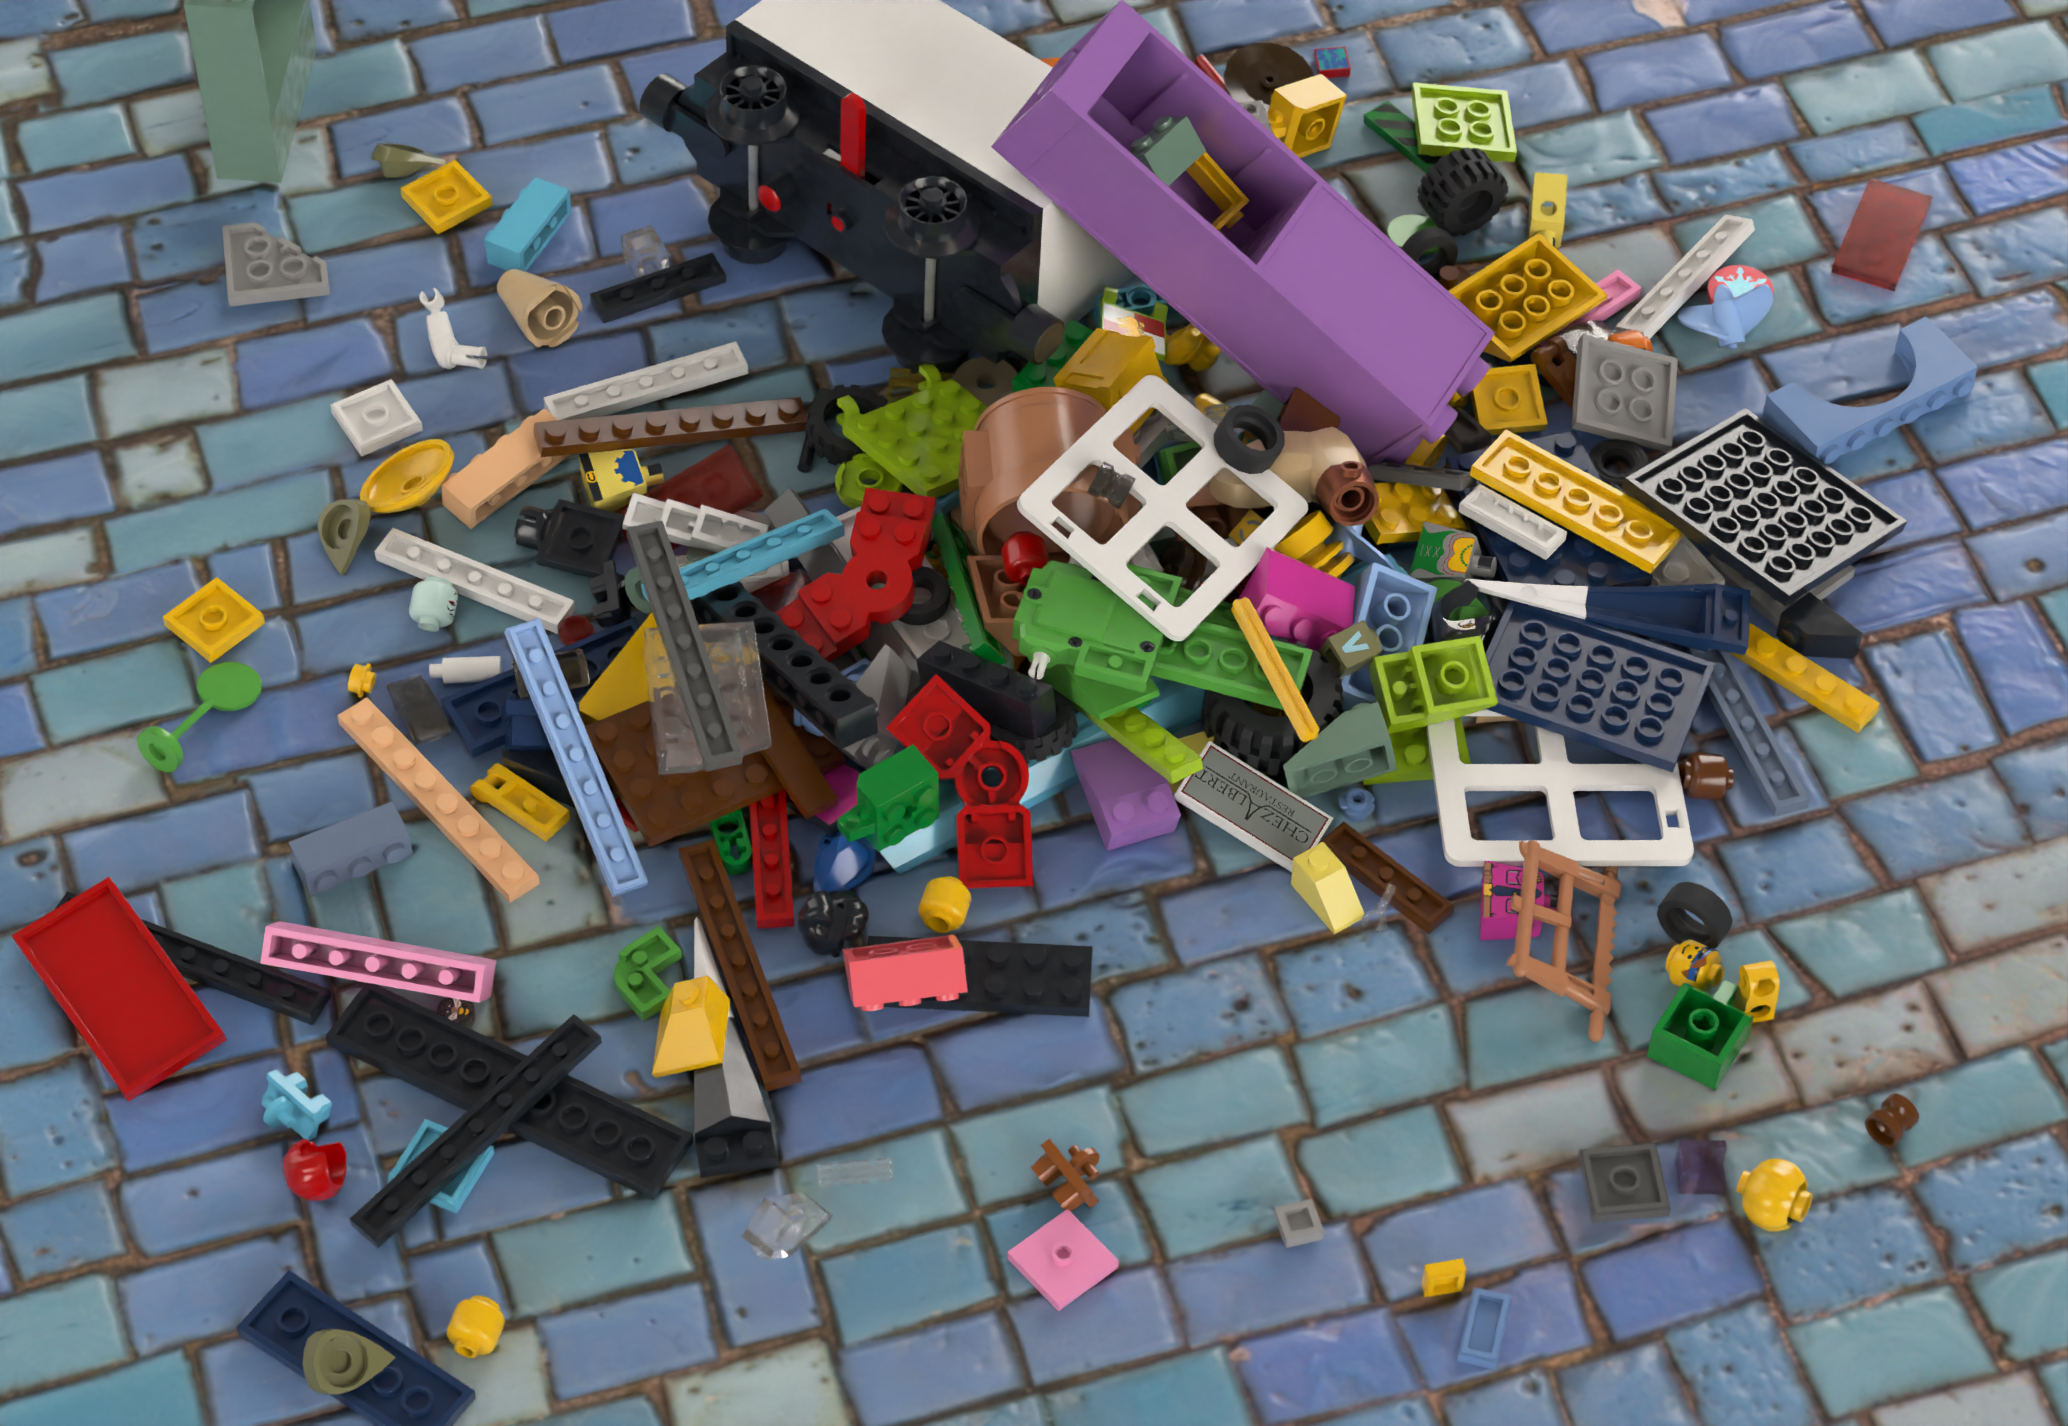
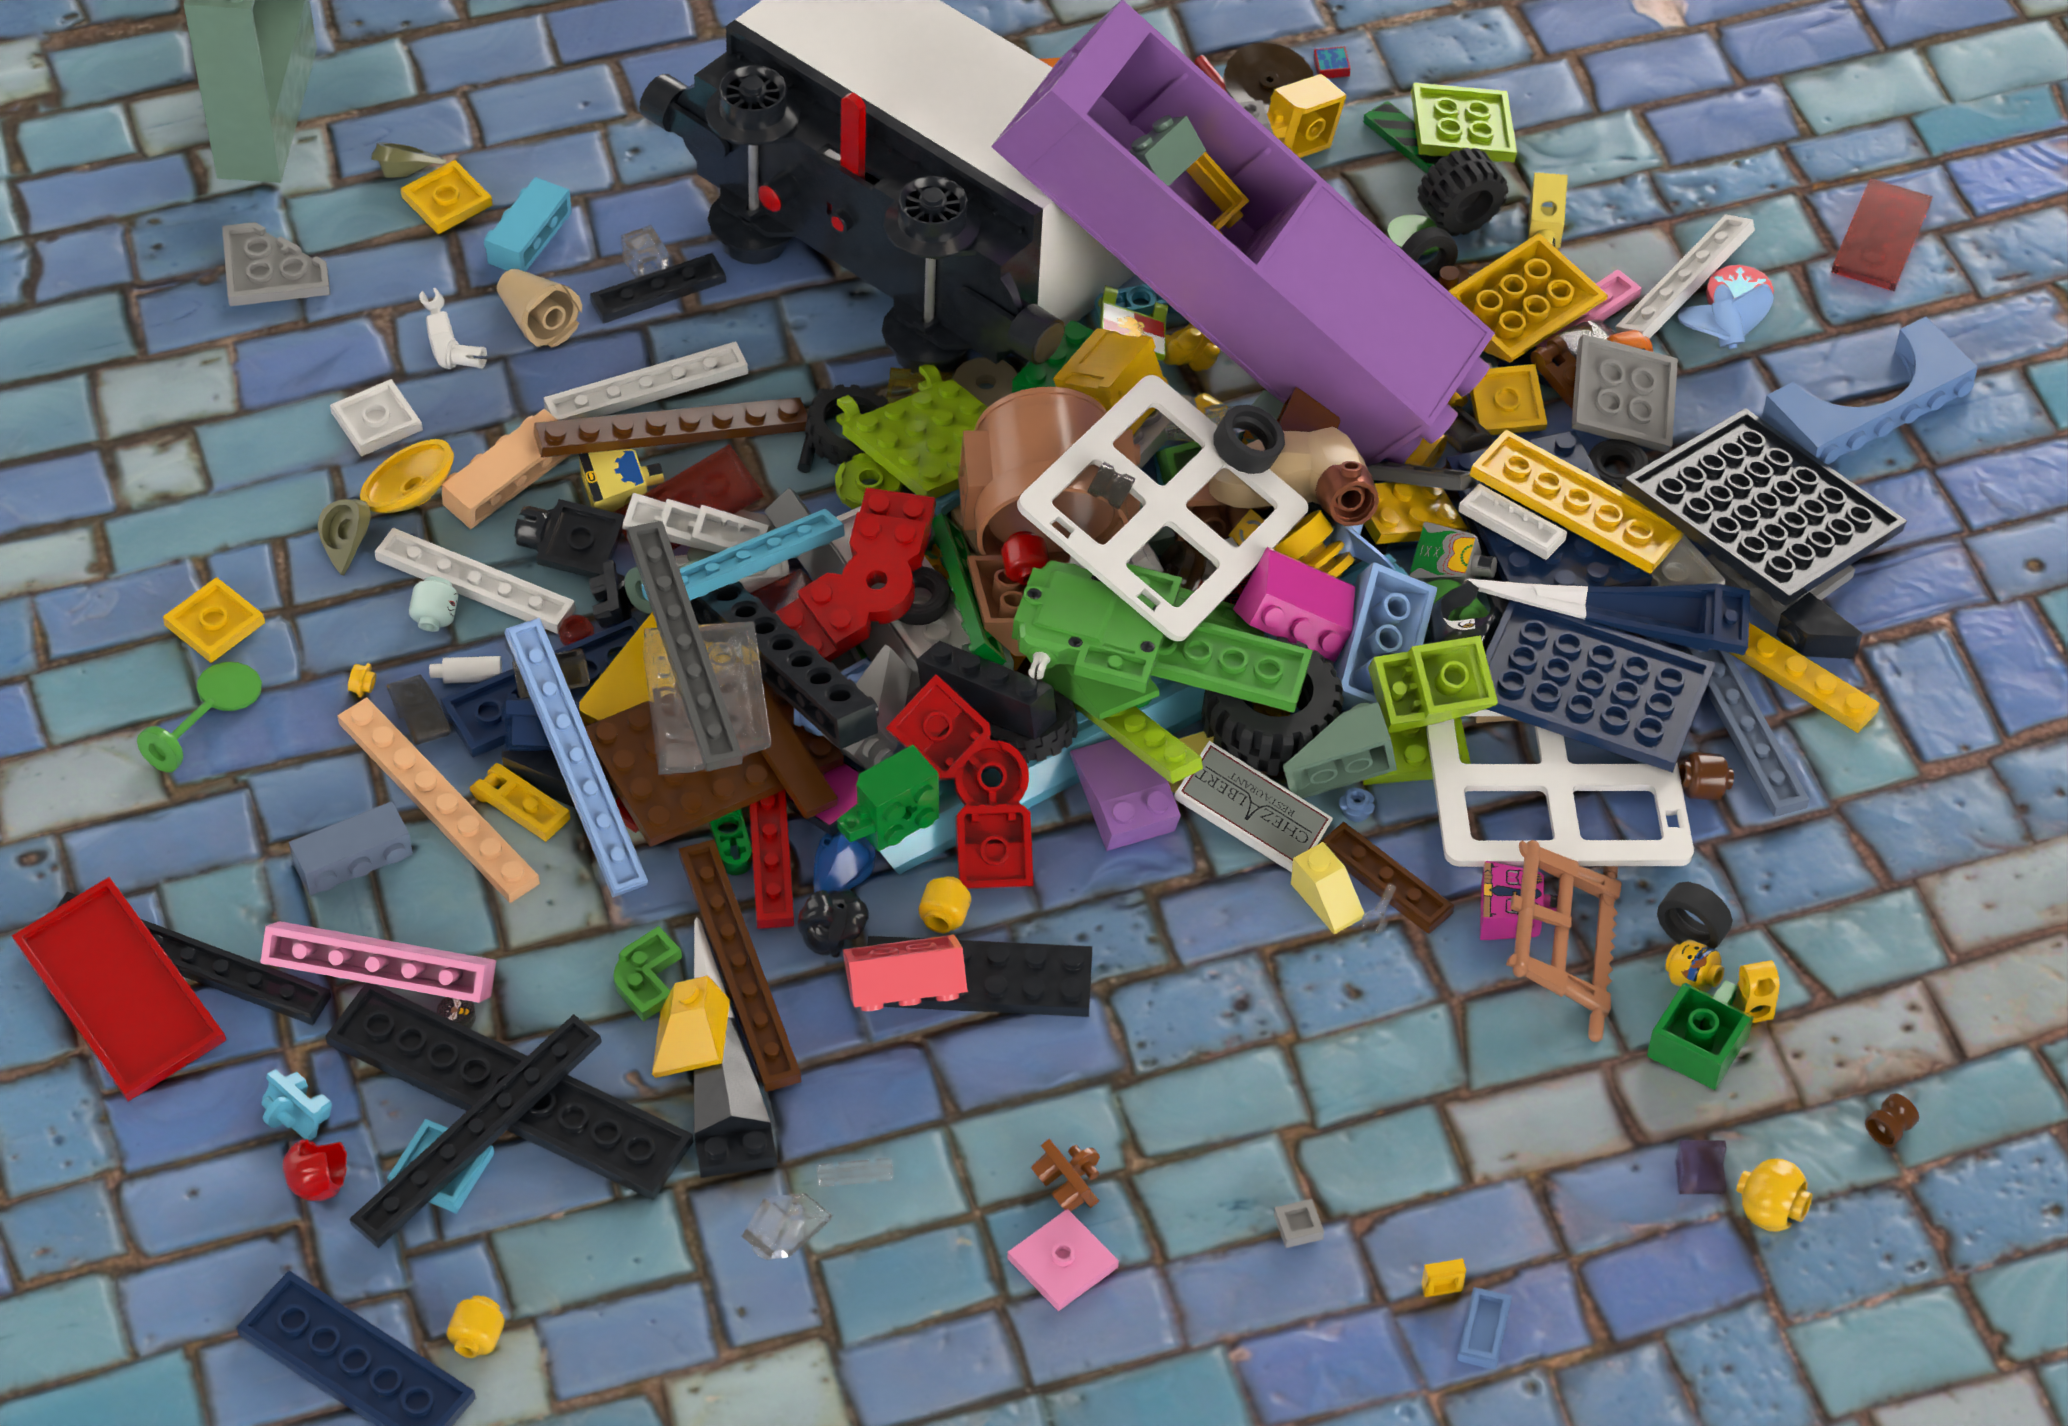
(341, 1361): olive piece -> none
(1275, 669): yellow axle -> none
(1351, 649): olive brick -> none
(1624, 1182): dark grey plate -> none

